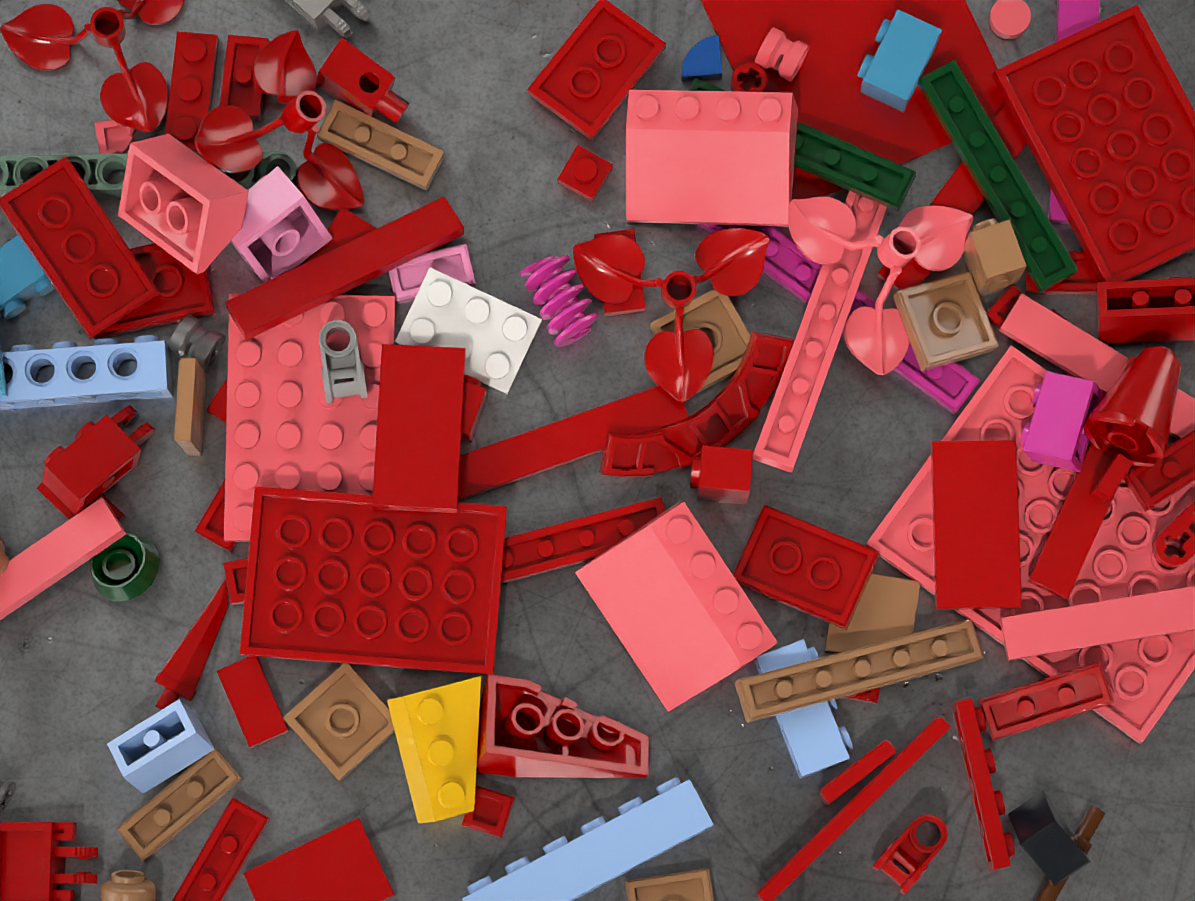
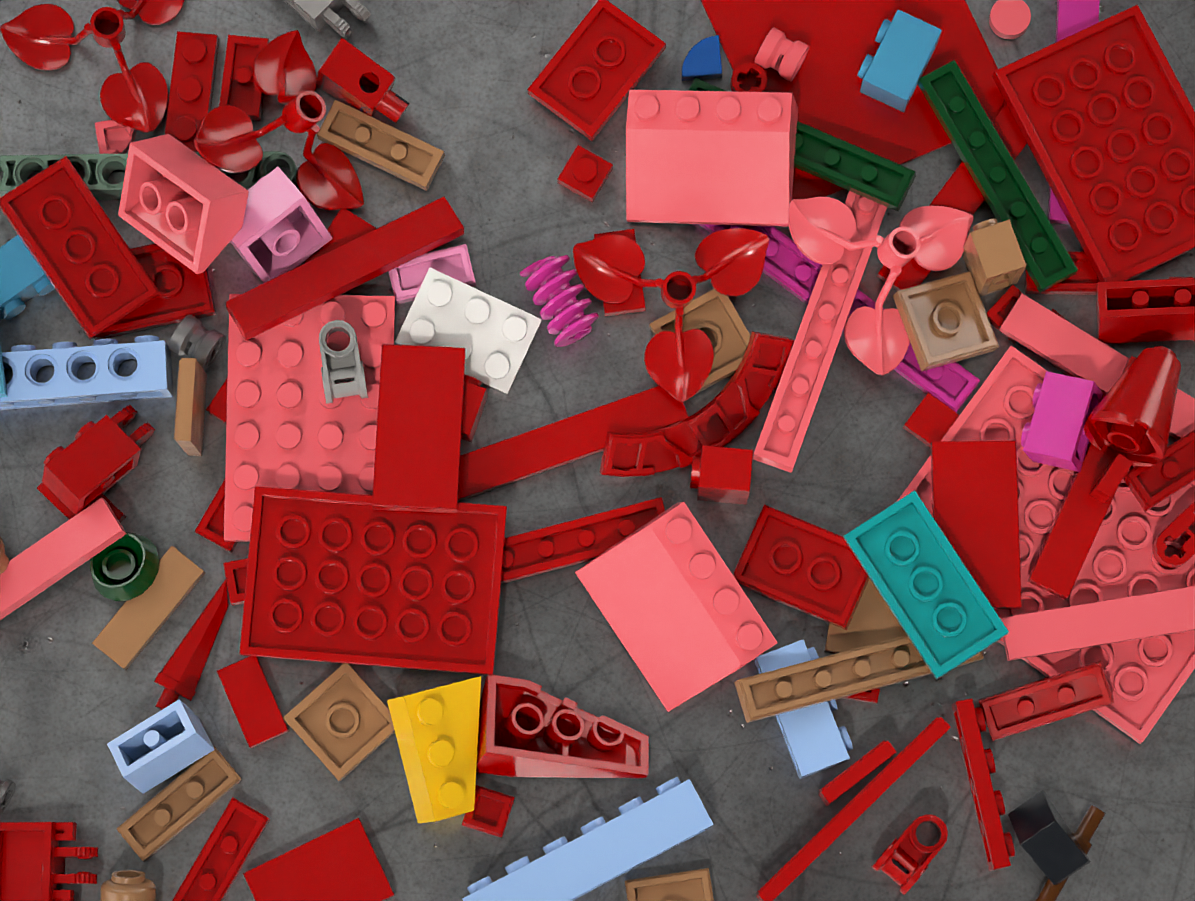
(145, 615): none -> medium nougat tile
(925, 585): none -> teal plate
(930, 420): none -> red tile

